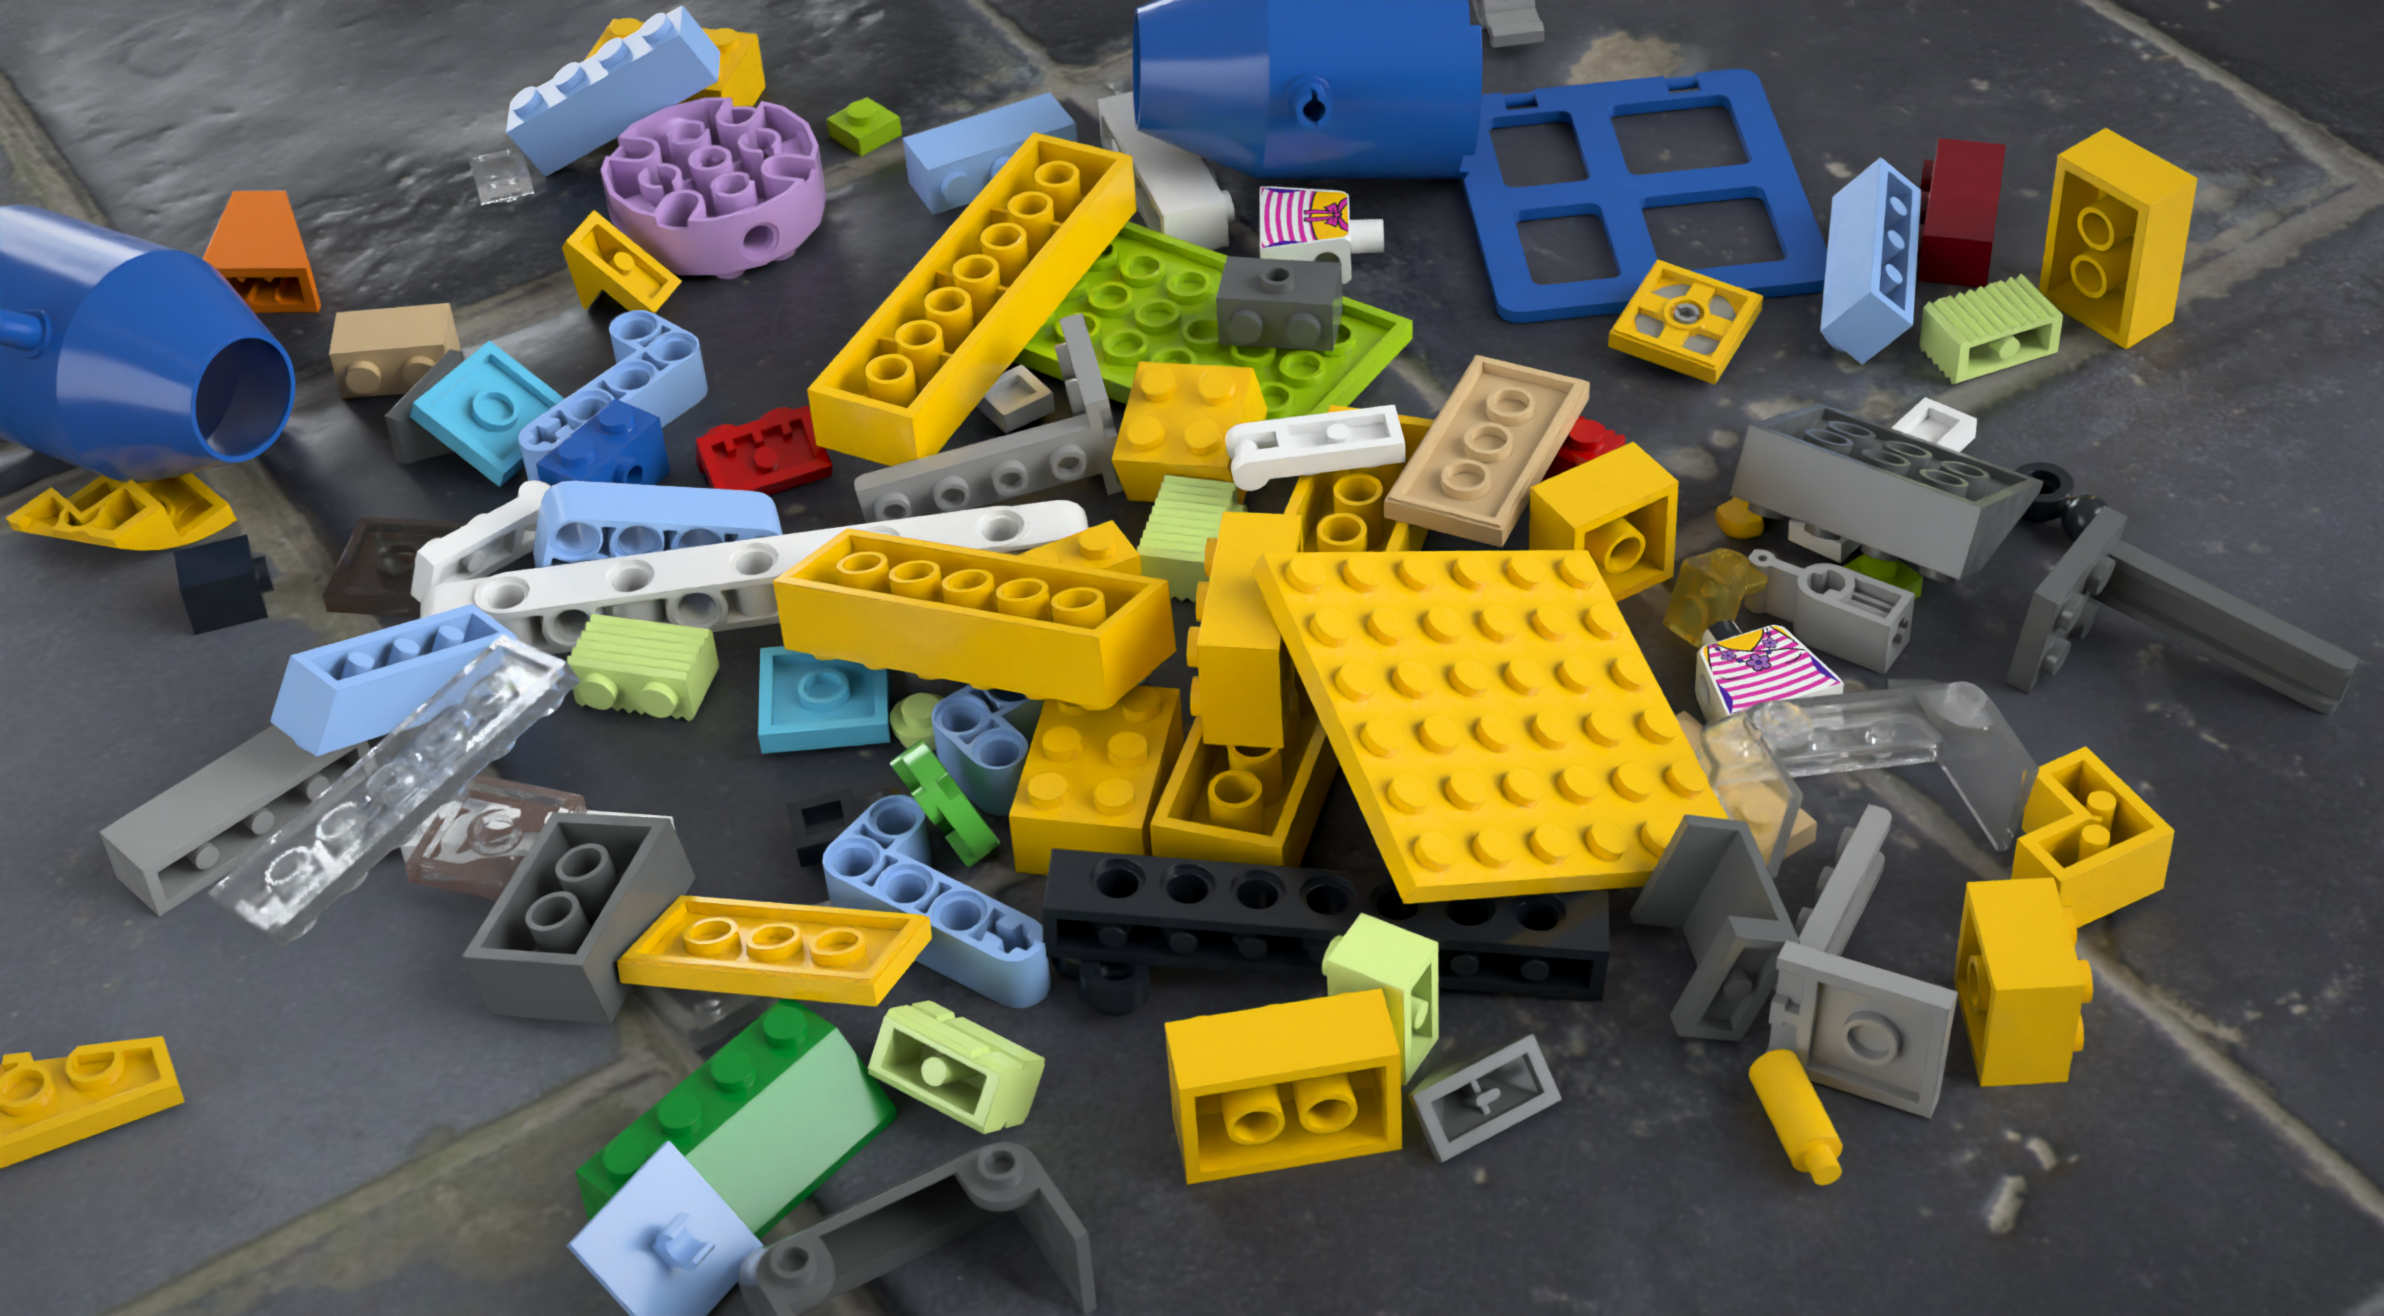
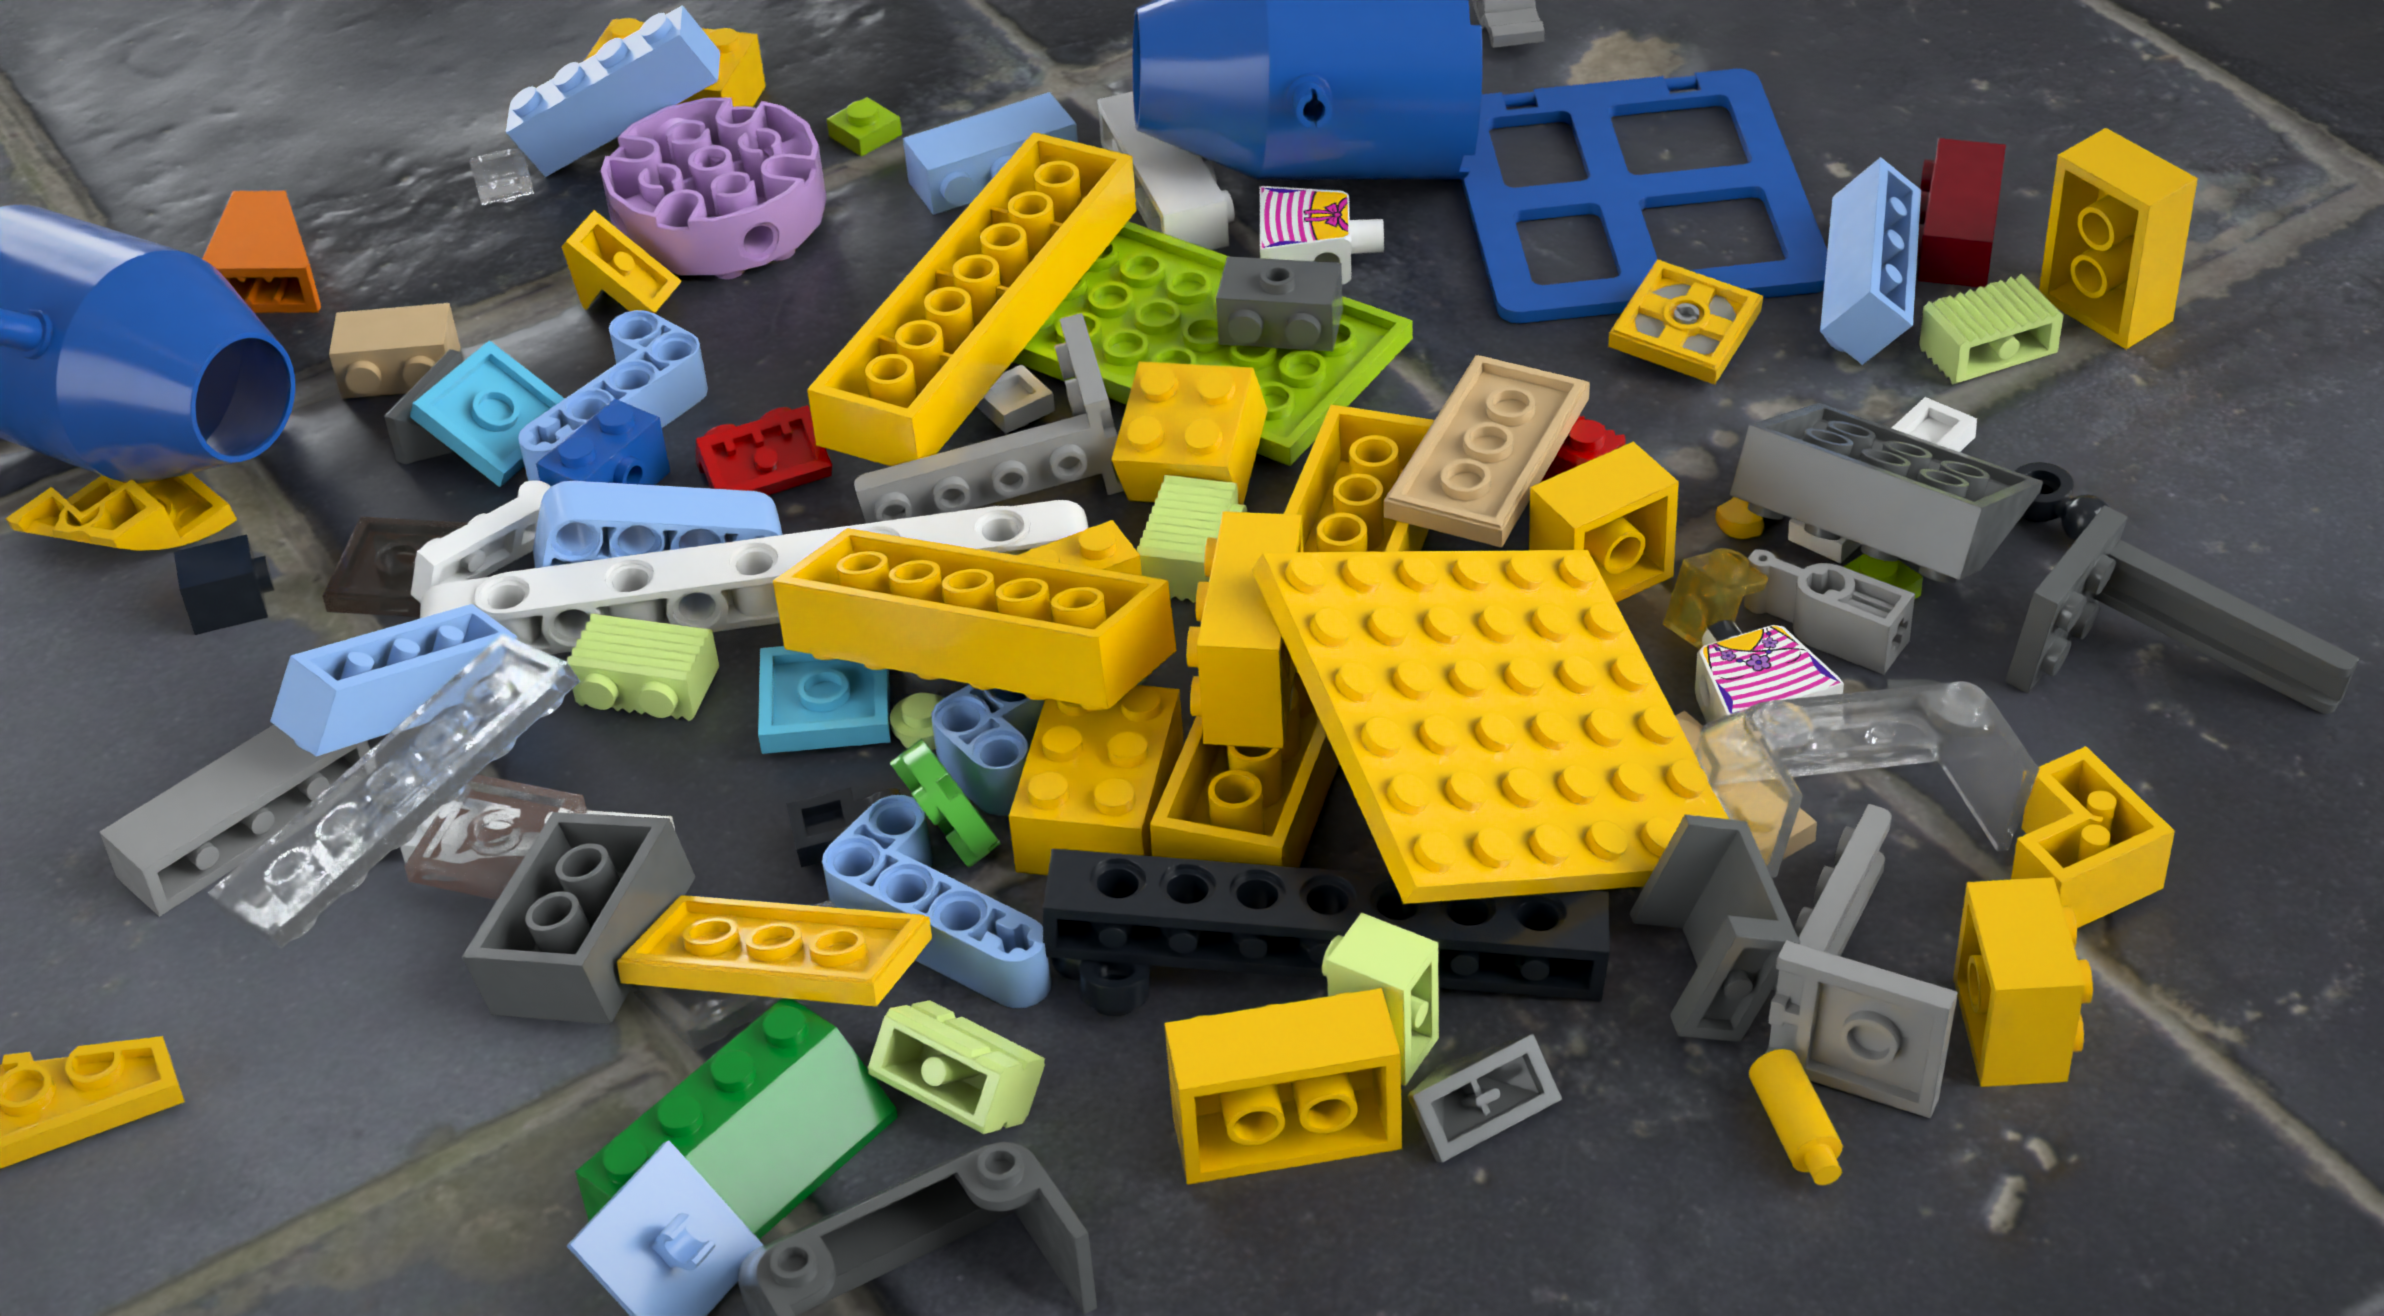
(1314, 445): white plate -> none

